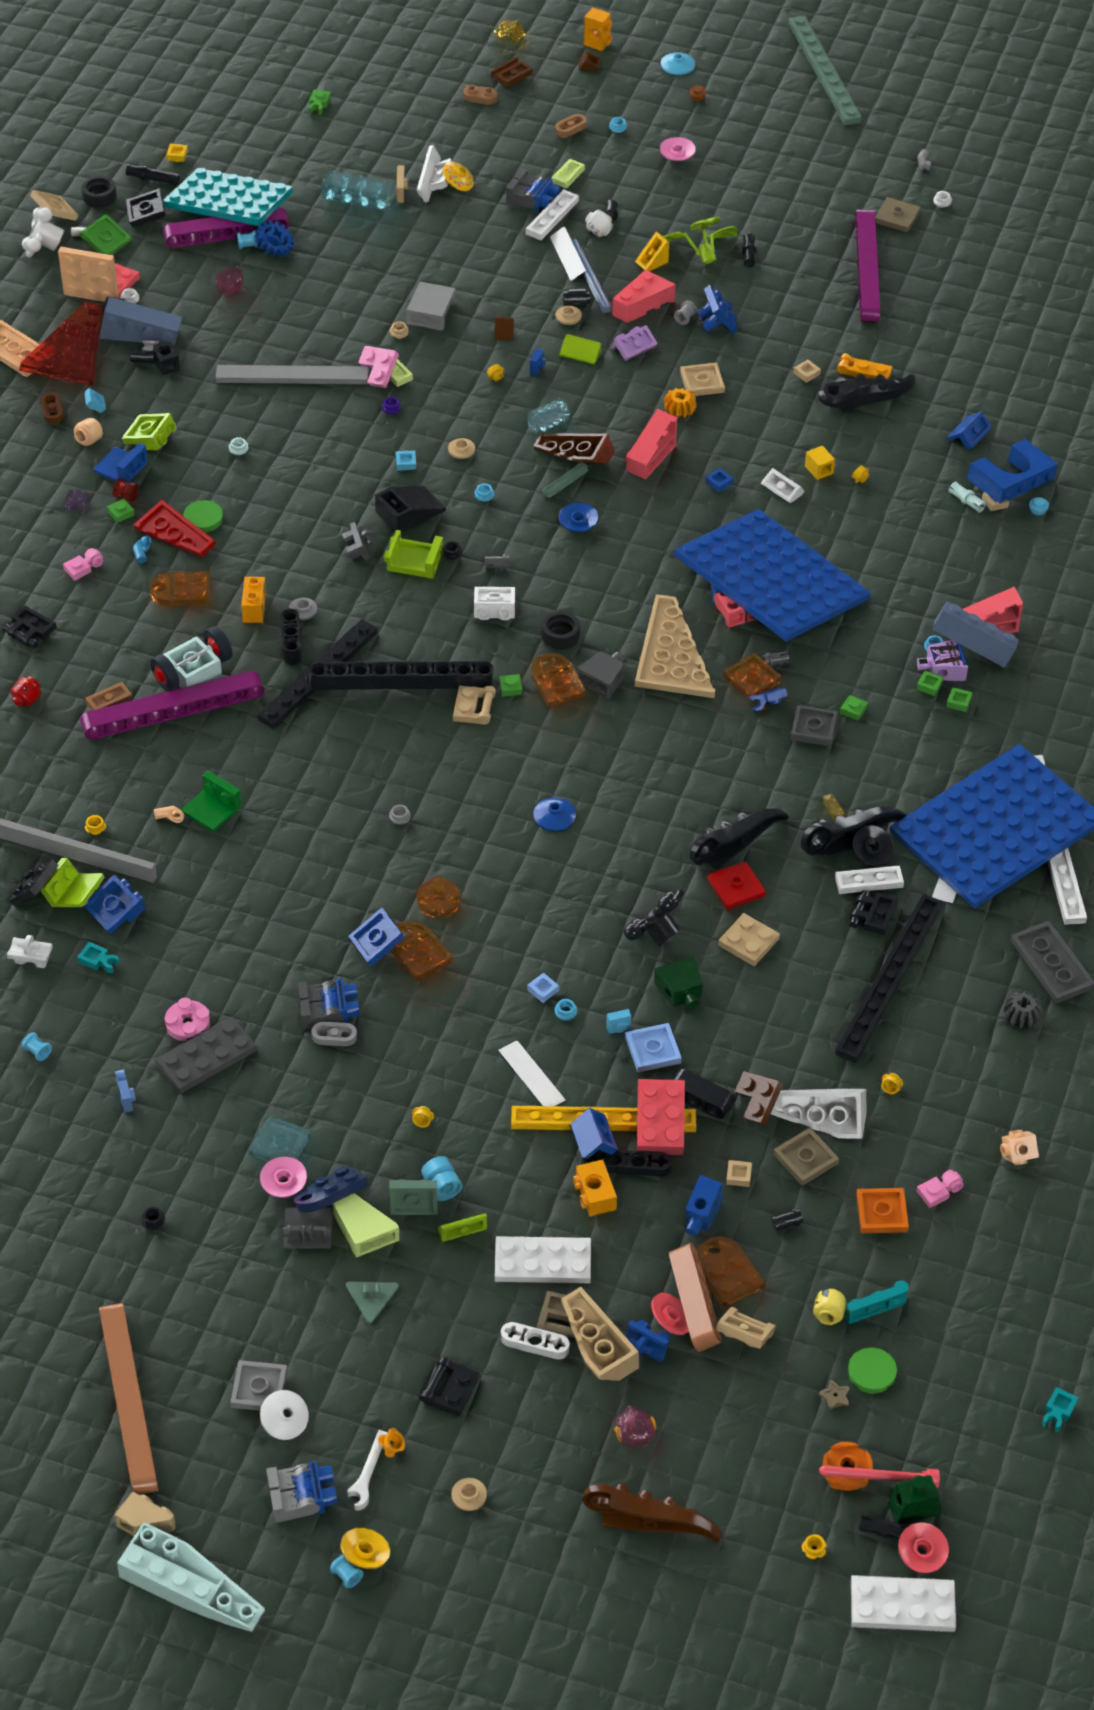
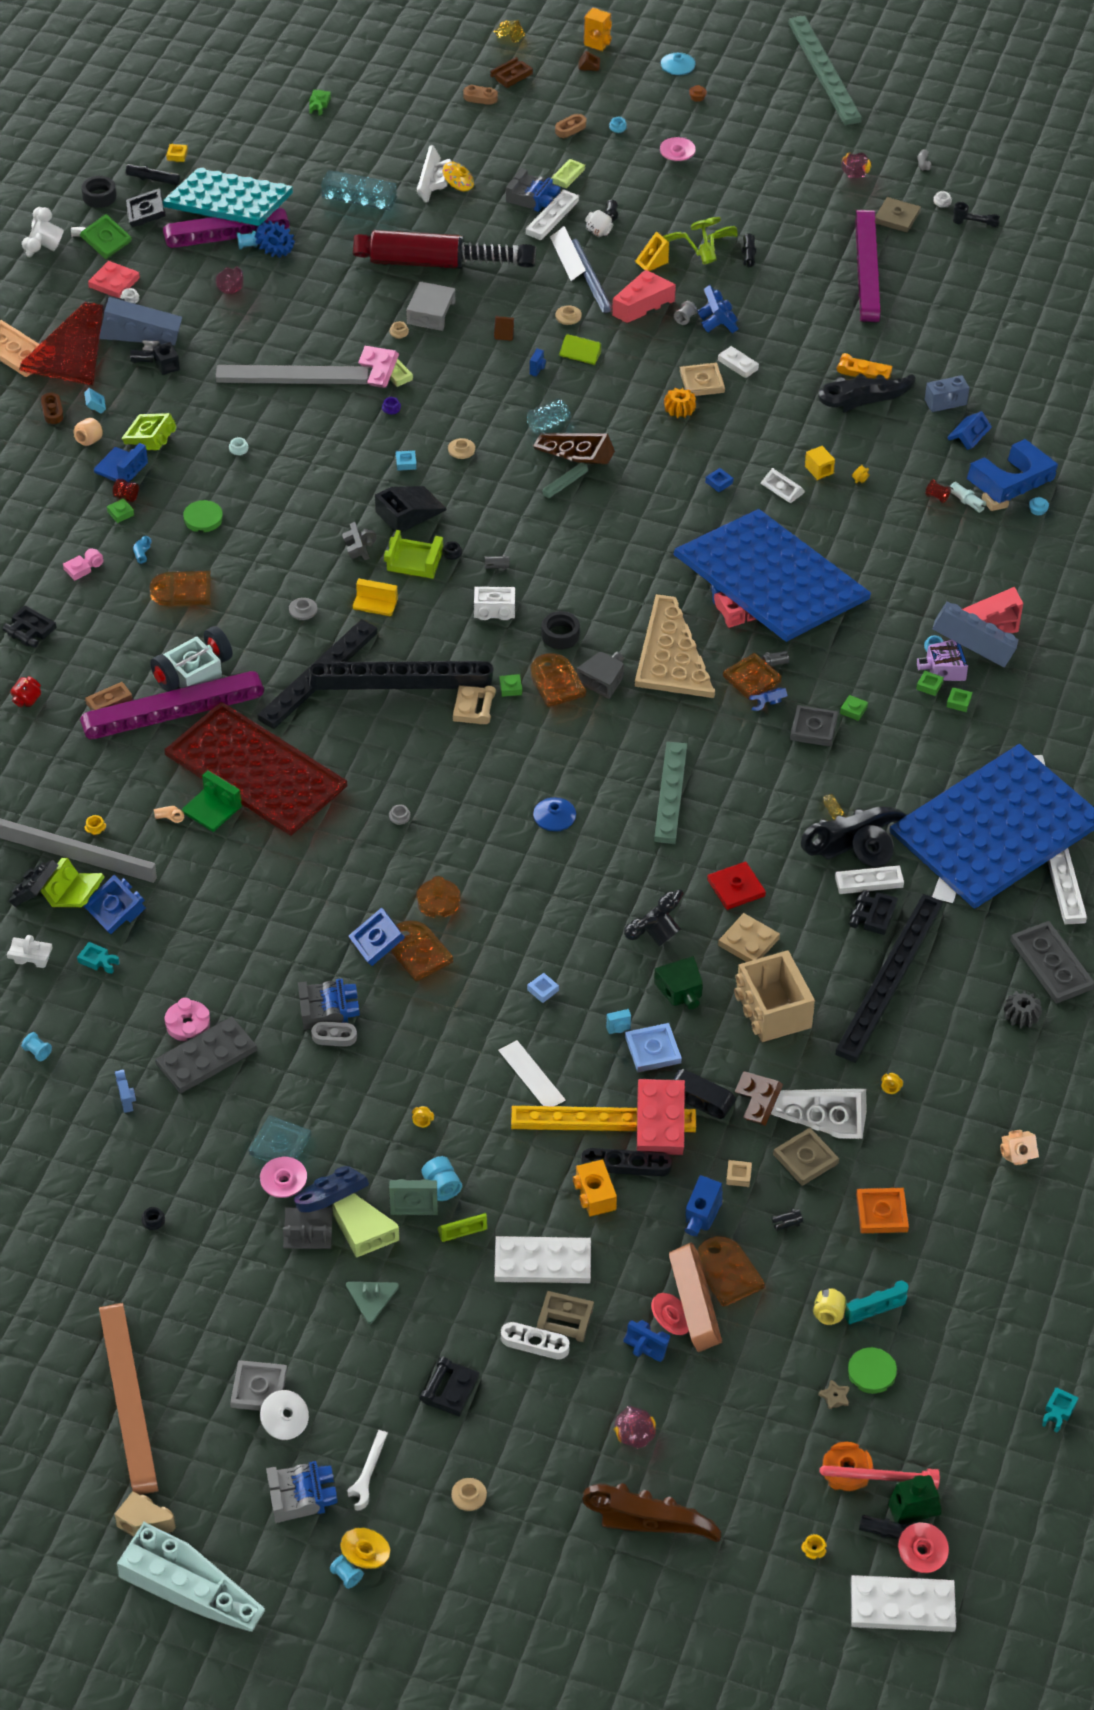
(55, 203): tan plate -> none
(76, 500): clear purple plate -> none
(87, 274): light nougat plate -> none
(173, 528): red wing -> none
(253, 600): light orange brick -> none
(269, 772): none -> clear red plate
(291, 636): black beam -> none
(375, 597): none -> yellow panel
(397, 1439): light orange plate -> none
(402, 184): tan plate -> none
(435, 250): none -> dark red piece
(484, 492): medium azure plate -> none
(495, 372): yellow plate -> none
(565, 1009): medium azure plate -> none
(576, 298): black brick -> none
(578, 517): blue dish -> none
(593, 1133): panel -> none
(599, 1340): tan wedge -> none
(635, 342): lavender bracket -> none
(652, 445): coral wedge -> none
(670, 793): none -> sand green plate
(731, 838): black animal -> none
(738, 362): none -> white plate
(745, 1328): tan plate -> none
(774, 996): none -> tan container
(807, 371): tan plate -> none
(856, 165): none -> clear pink hair
(935, 1192): bright pink plate -> none
(938, 491): none -> clear red bush
(946, 393): none -> sand blue brick
(961, 213): none -> black brick

